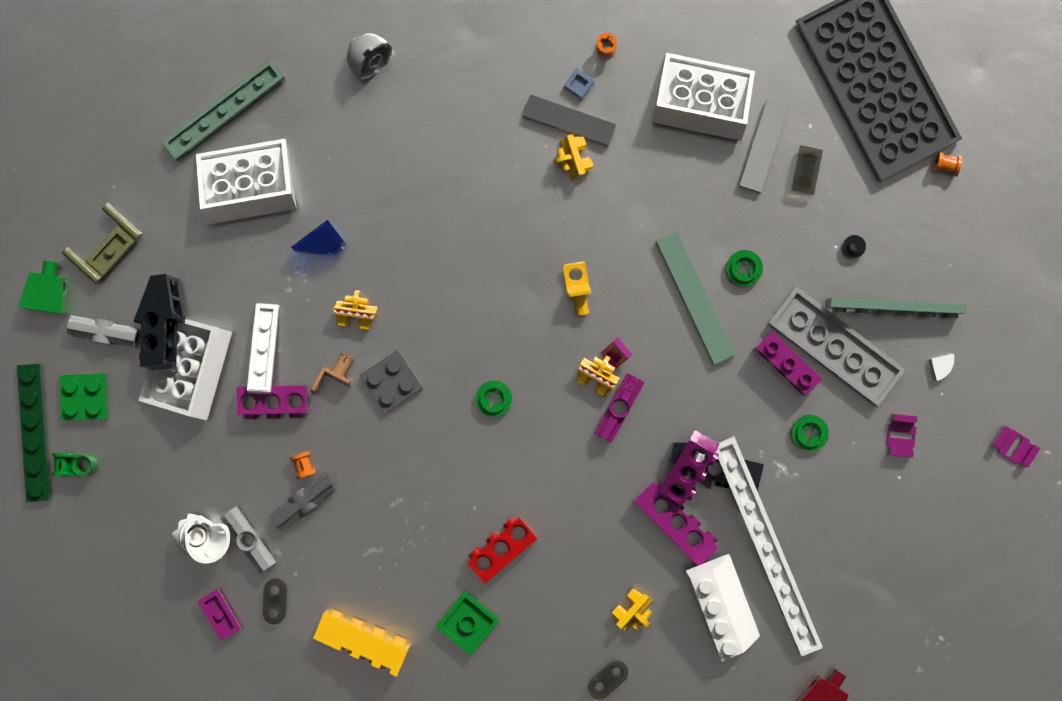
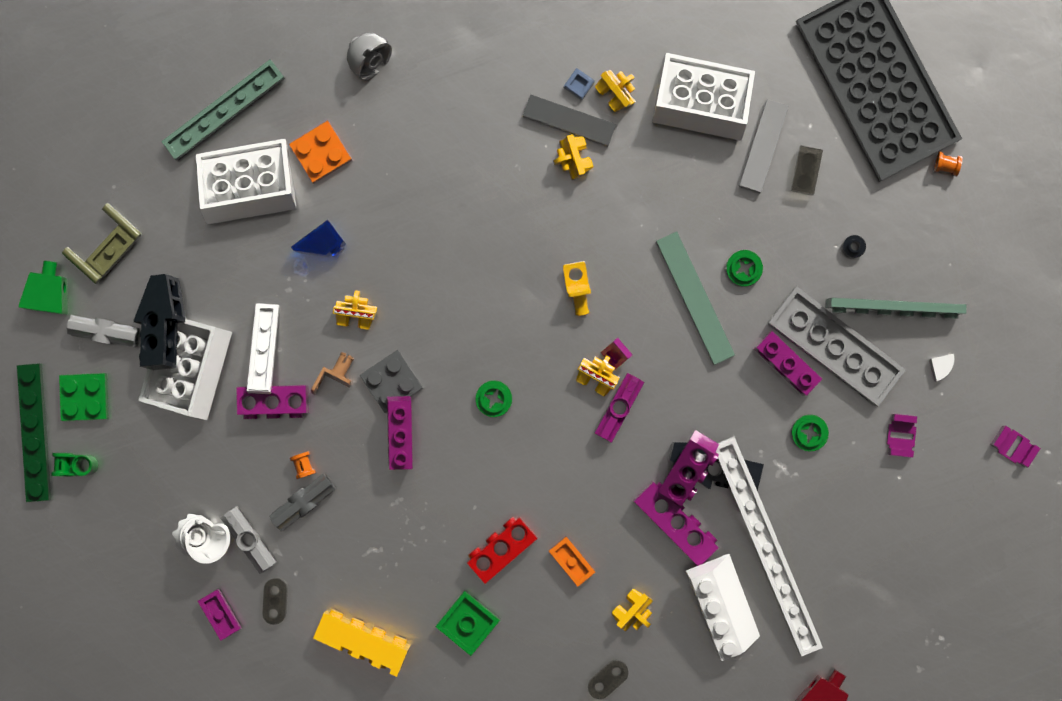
(320, 152): none -> orange plate
(399, 432): none -> magenta brick
(572, 561): none -> orange plate
(603, 38): orange bush -> none
(610, 82): none -> yellow hips

